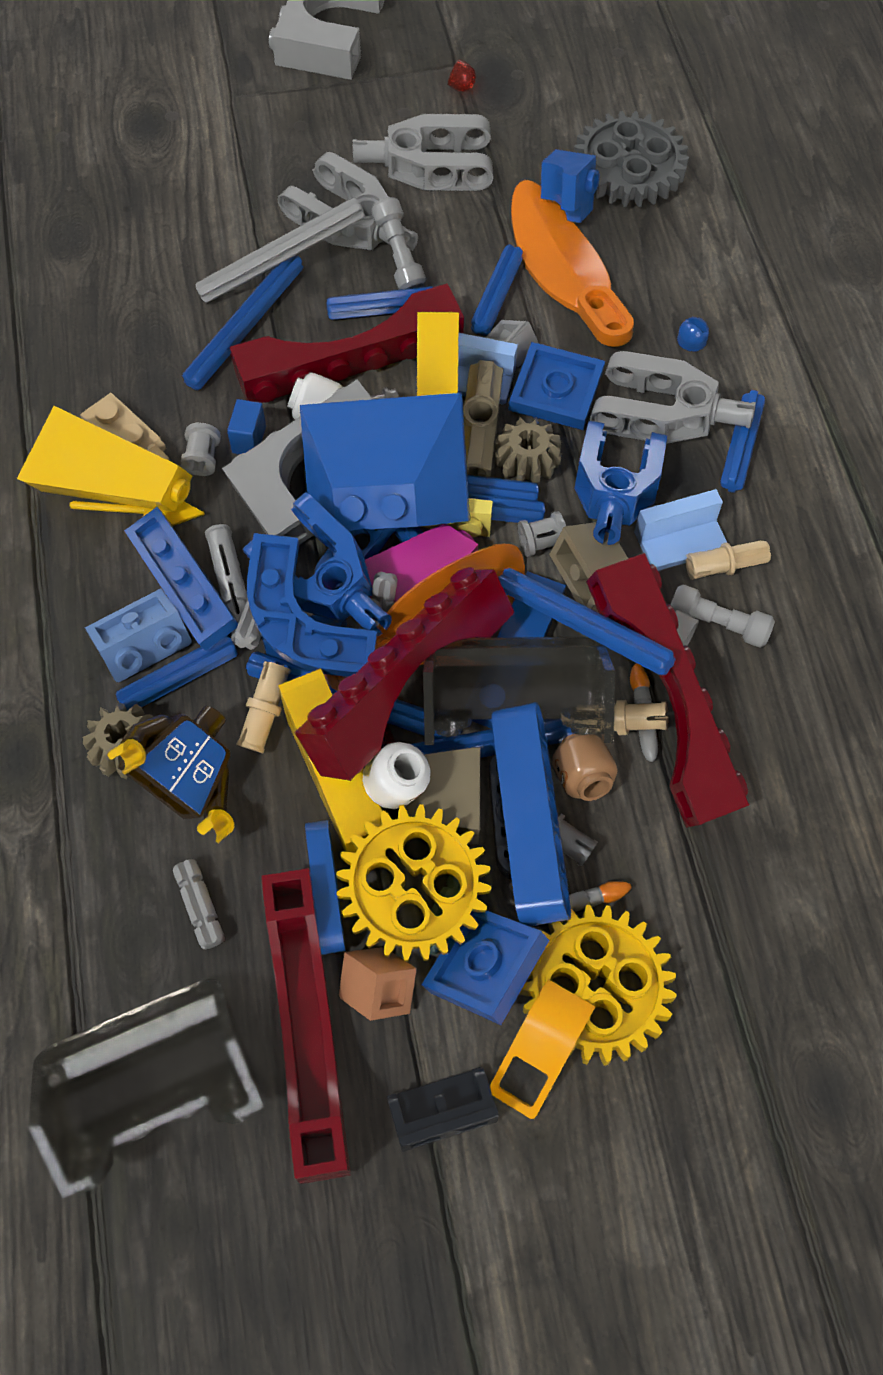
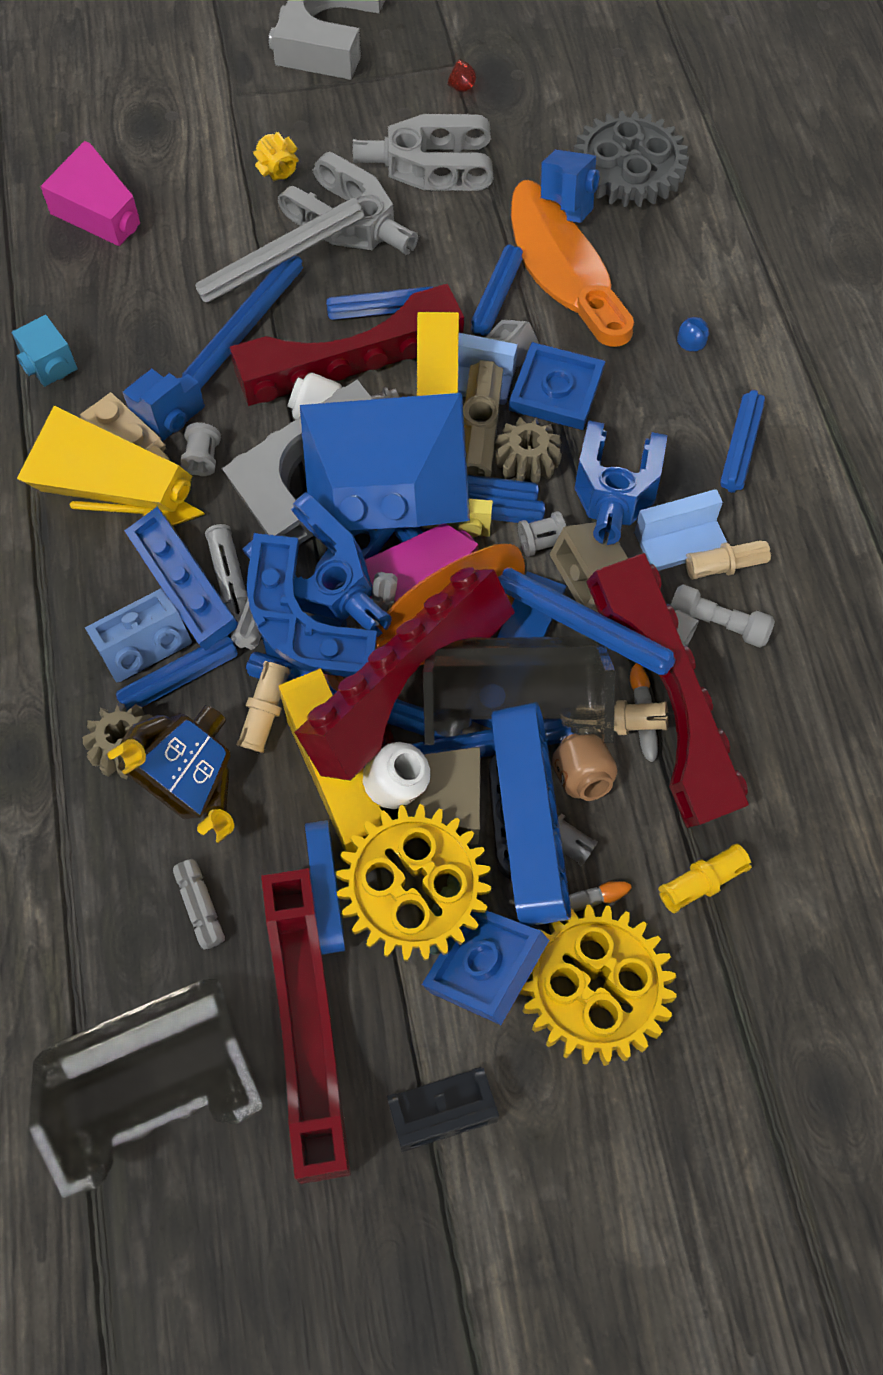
(43, 351): none -> dark azure brick
(91, 196): none -> dark pink slope
(164, 401): none -> blue brick
(246, 426): blue piece -> none
(276, 156): none -> yellow gear
(377, 983): nougat panel -> none
(388, 215): light grey piece -> none
(545, 1041): light orange piece -> none
(696, 404): light grey piece -> none
(704, 878): none -> yellow pin

